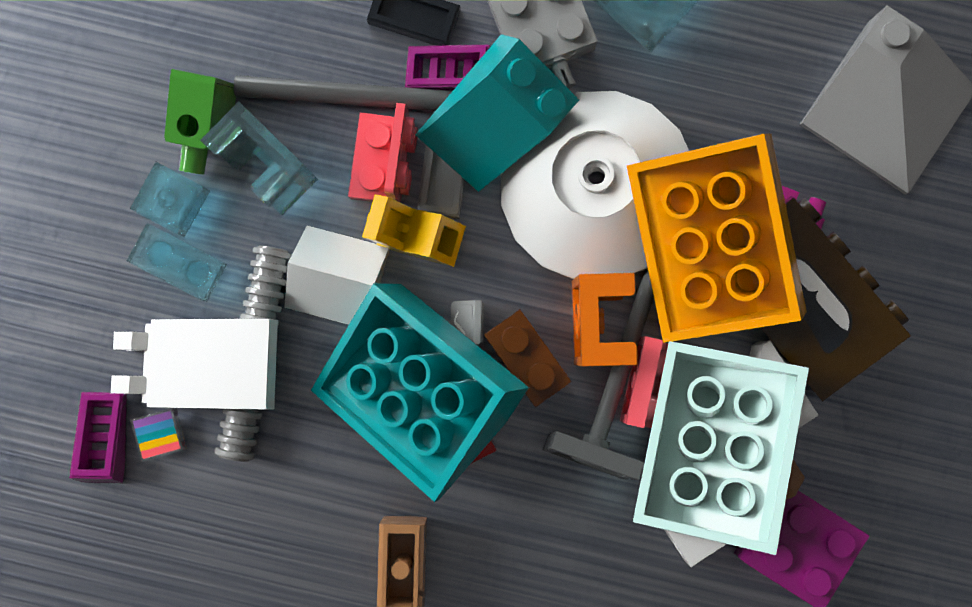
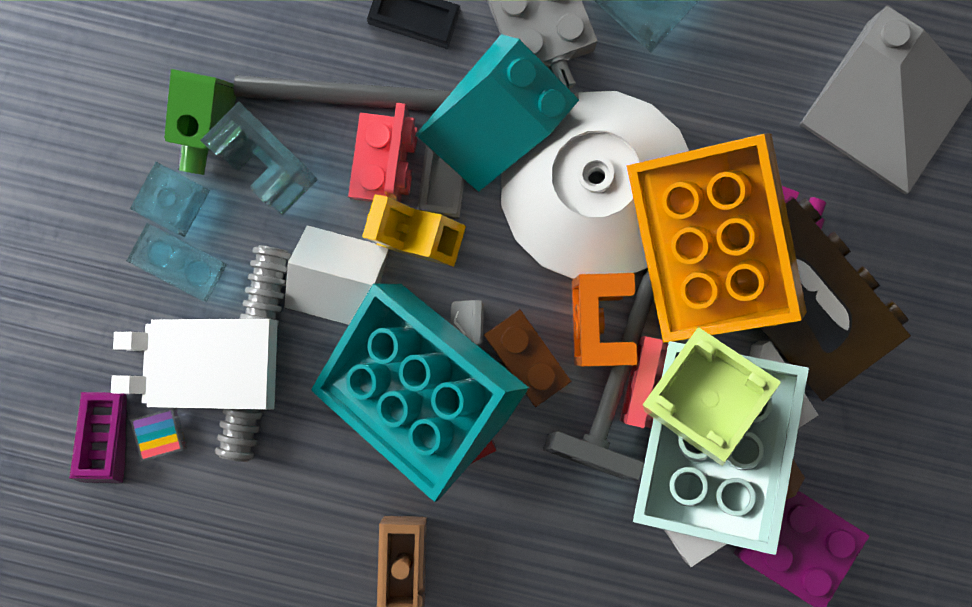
(452, 54): magenta slope -> none
(710, 396): none -> yellowish green container

